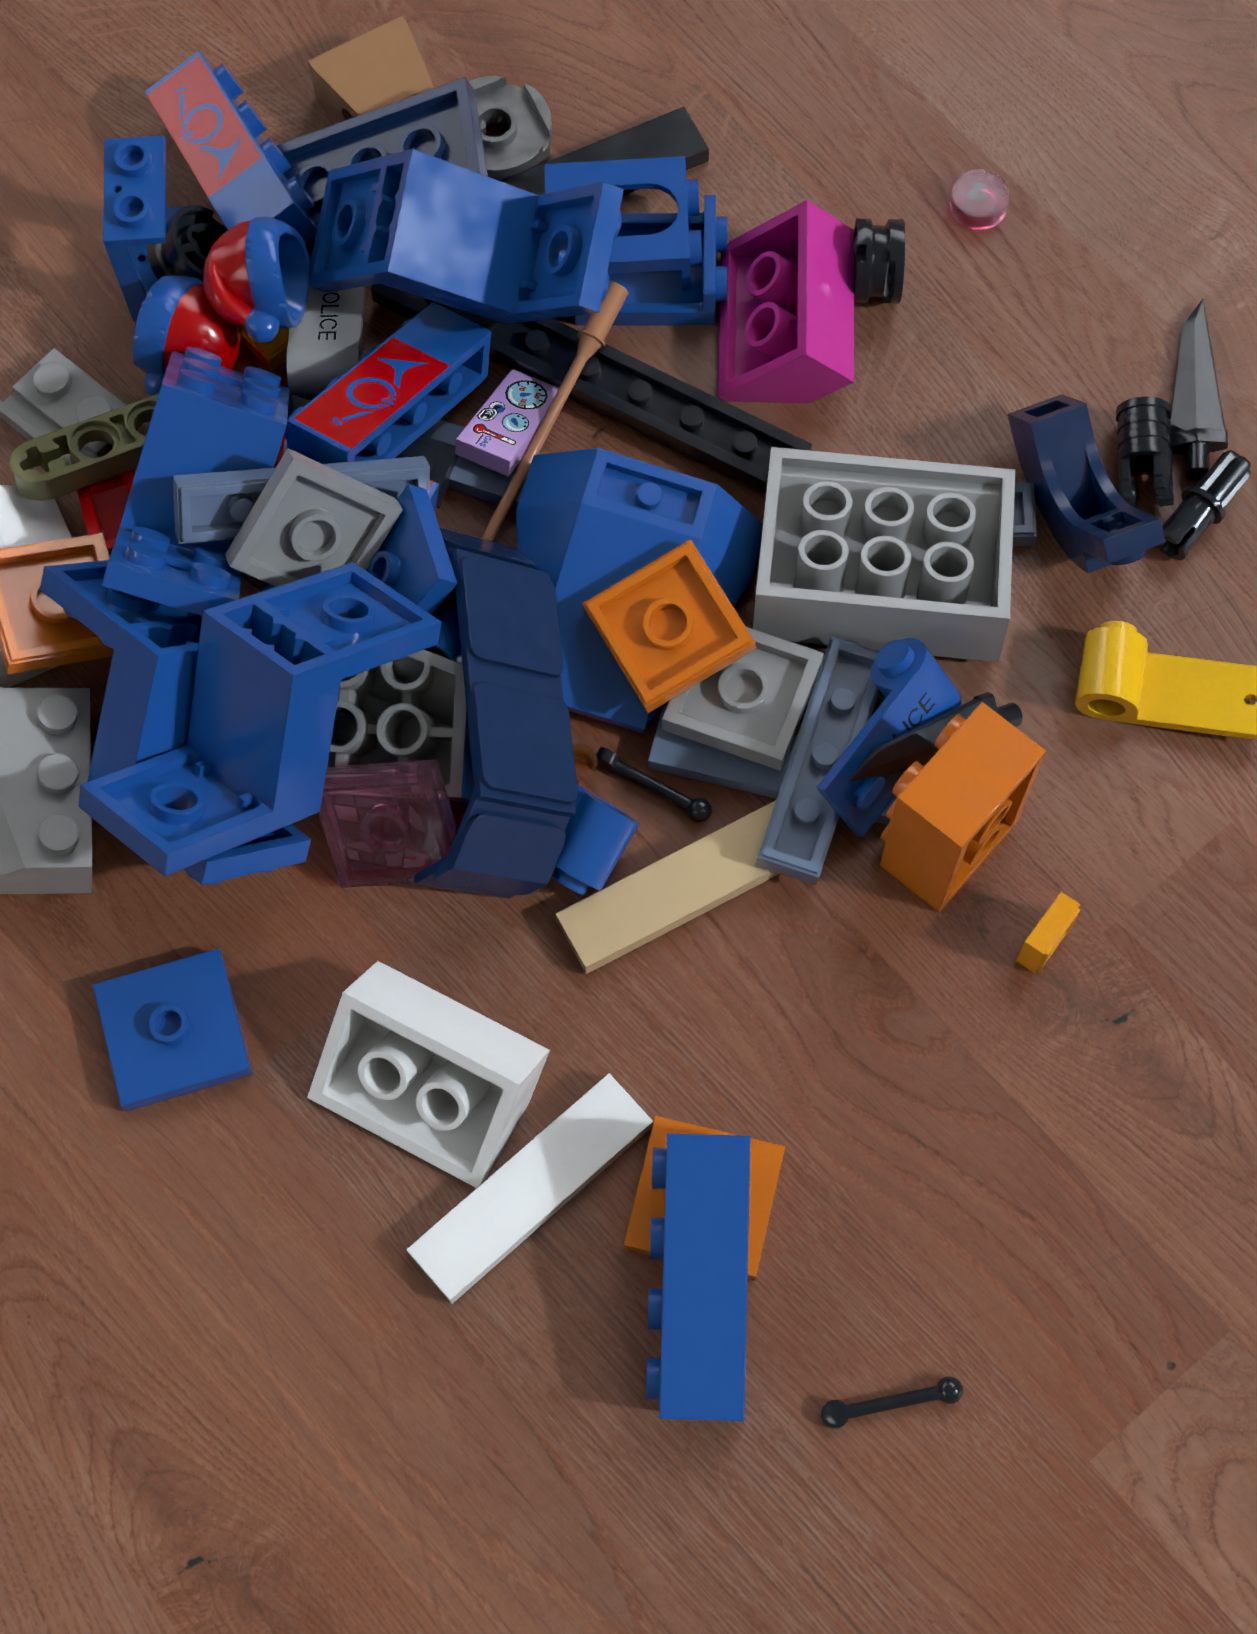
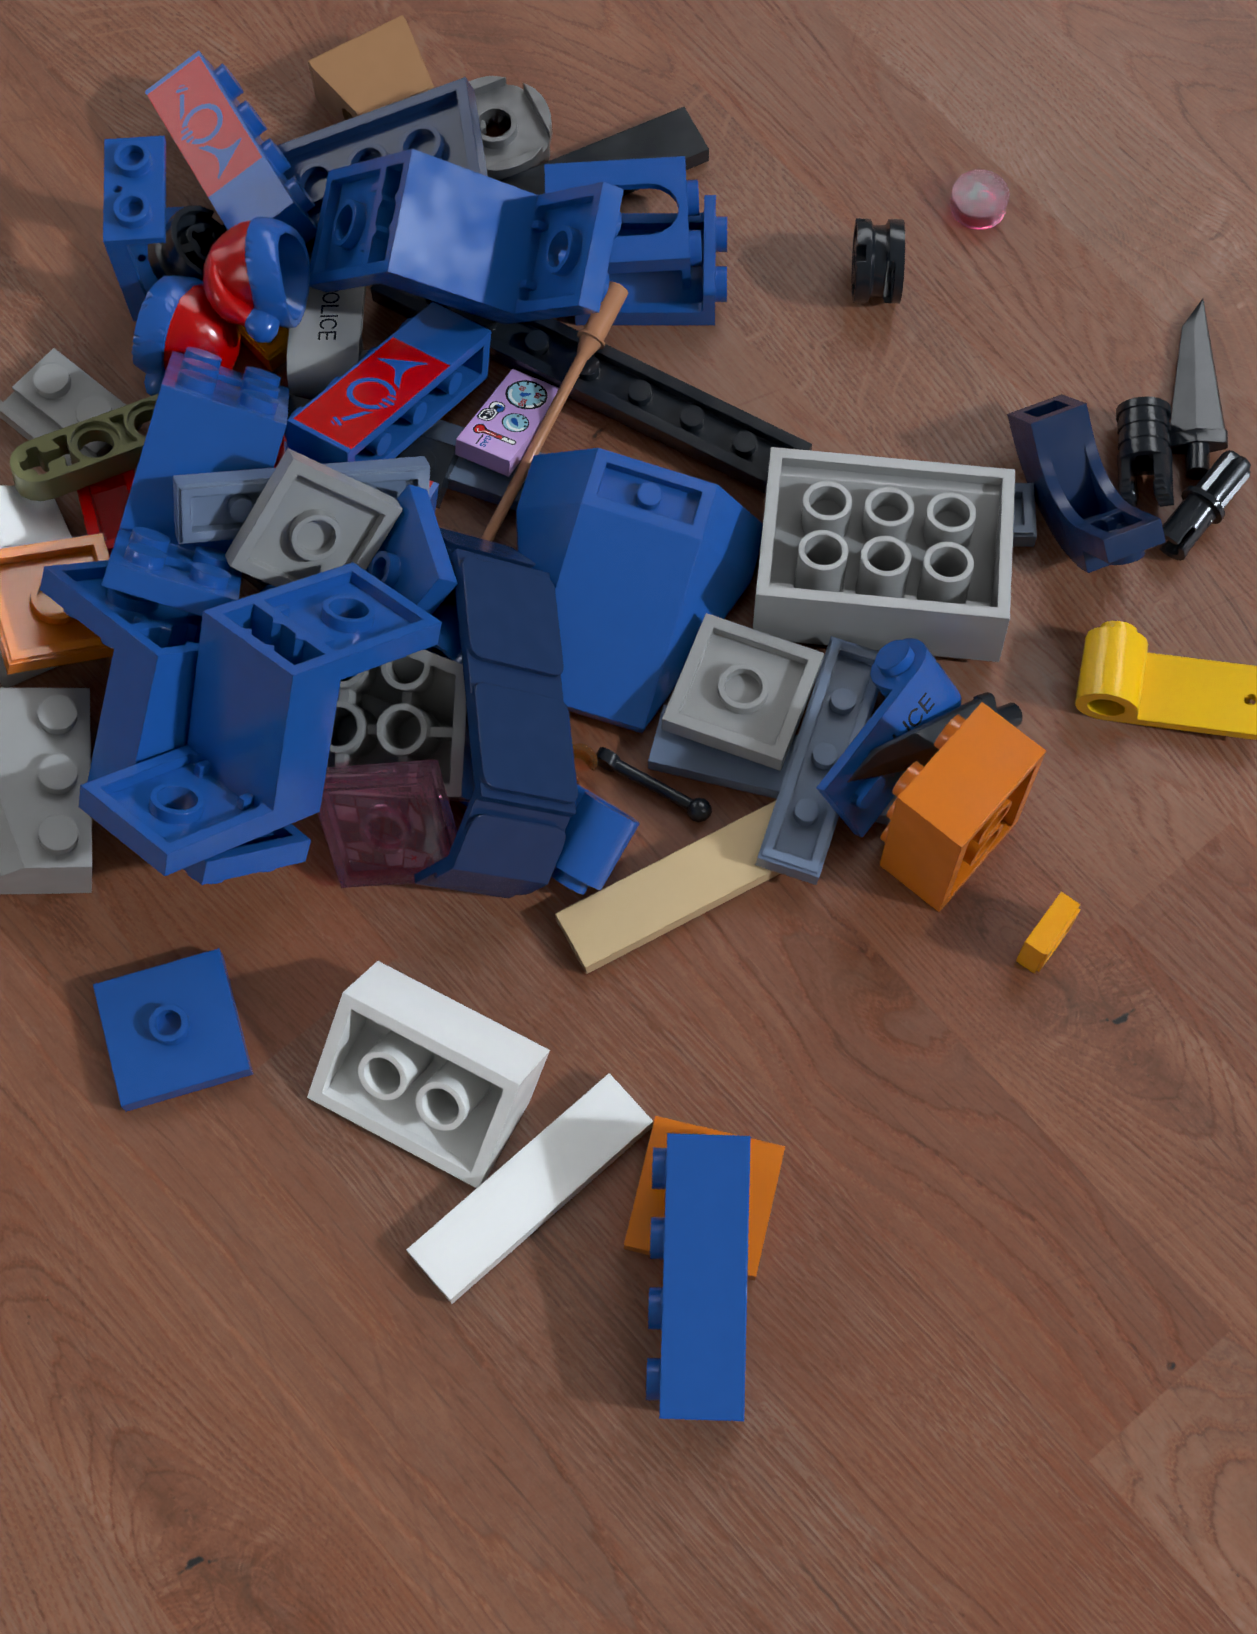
(669, 626): orange plate -> none
(788, 309): dark pink slope -> none
(836, 1413): black hinge -> none

